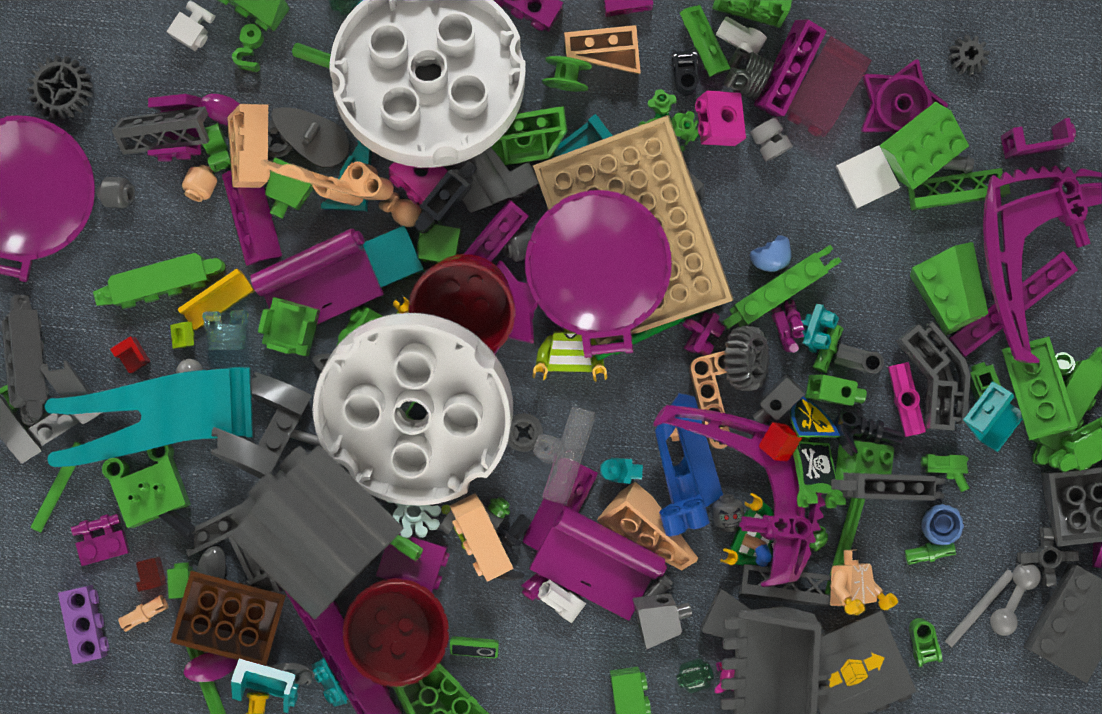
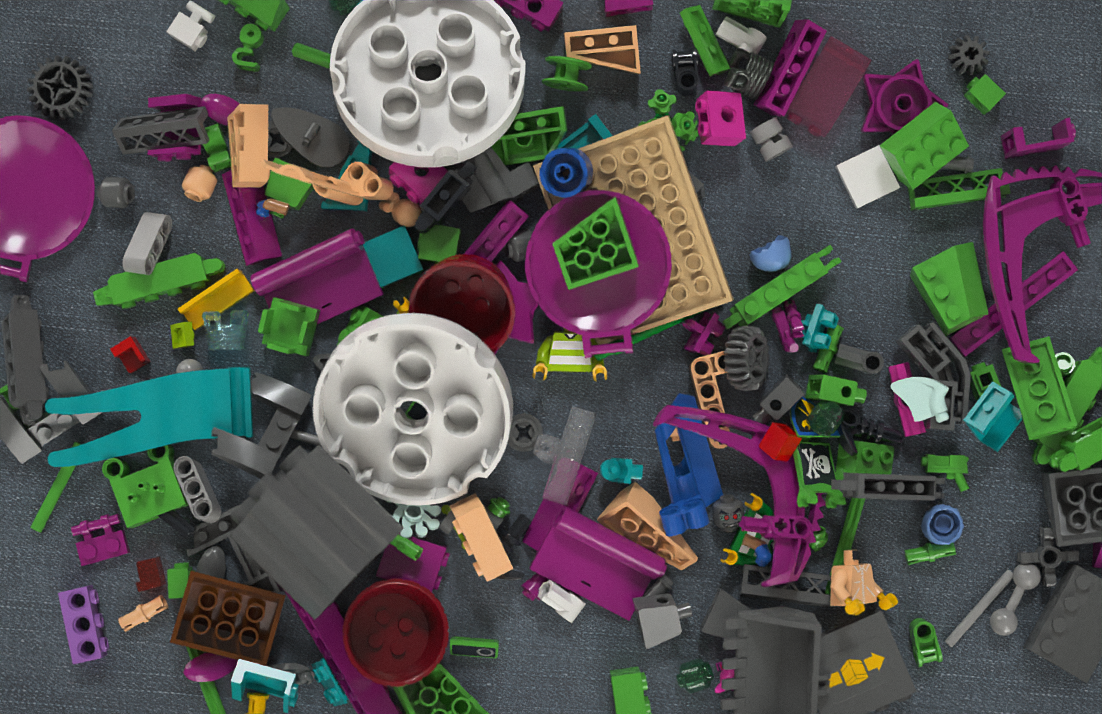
(147, 243): none -> light grey beam
(189, 482): none -> light grey beam
(272, 205): none -> medium nougat arm
(557, 162): none -> blue brick
(596, 247): none -> bright green wedge
(825, 418): none -> clear green head
(923, 397): none -> light aqua arm
(983, 93): none -> bright green brick

